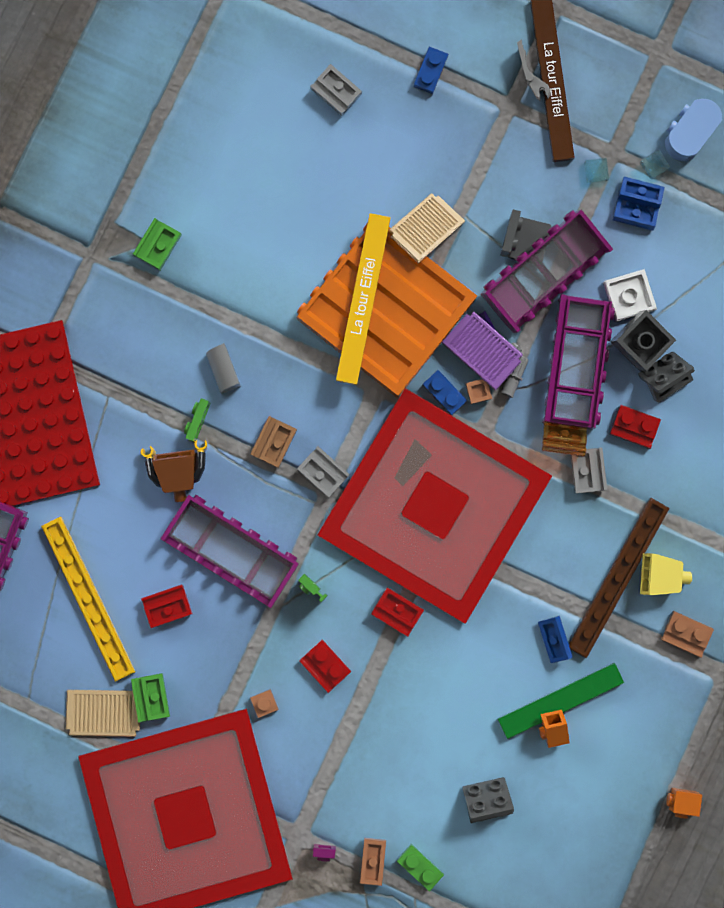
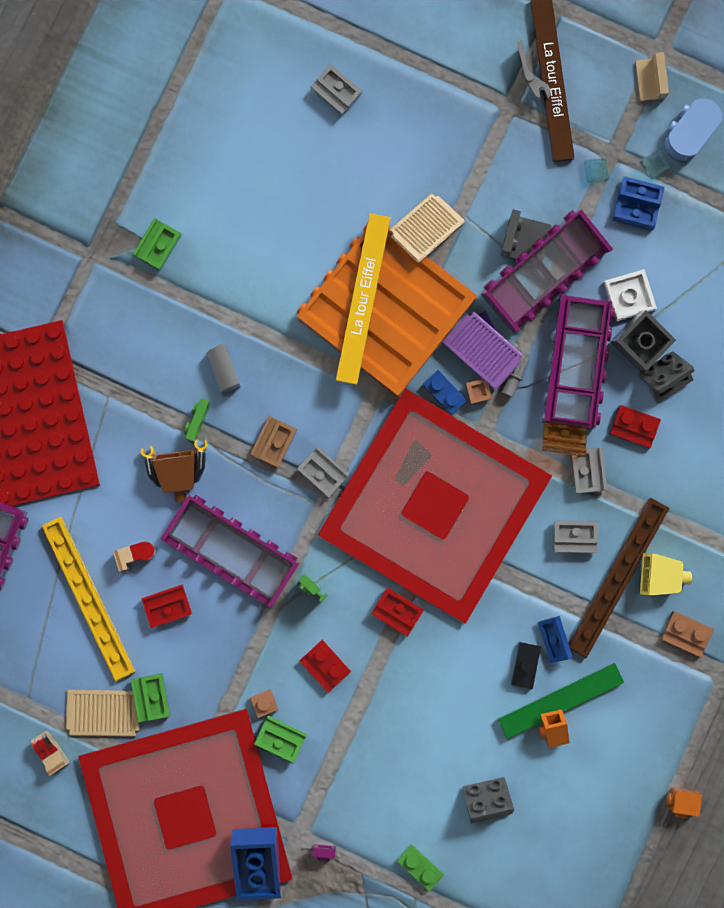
(49, 752): none -> leg
(134, 553): none -> leg
(256, 863): none -> blue slope
(280, 739): none -> bright green plate
(373, 861): nougat plate -> none
(431, 70): blue plate -> none
(525, 665): none -> black tile
(576, 536): none -> light grey plate
(652, 78): none -> tan panel

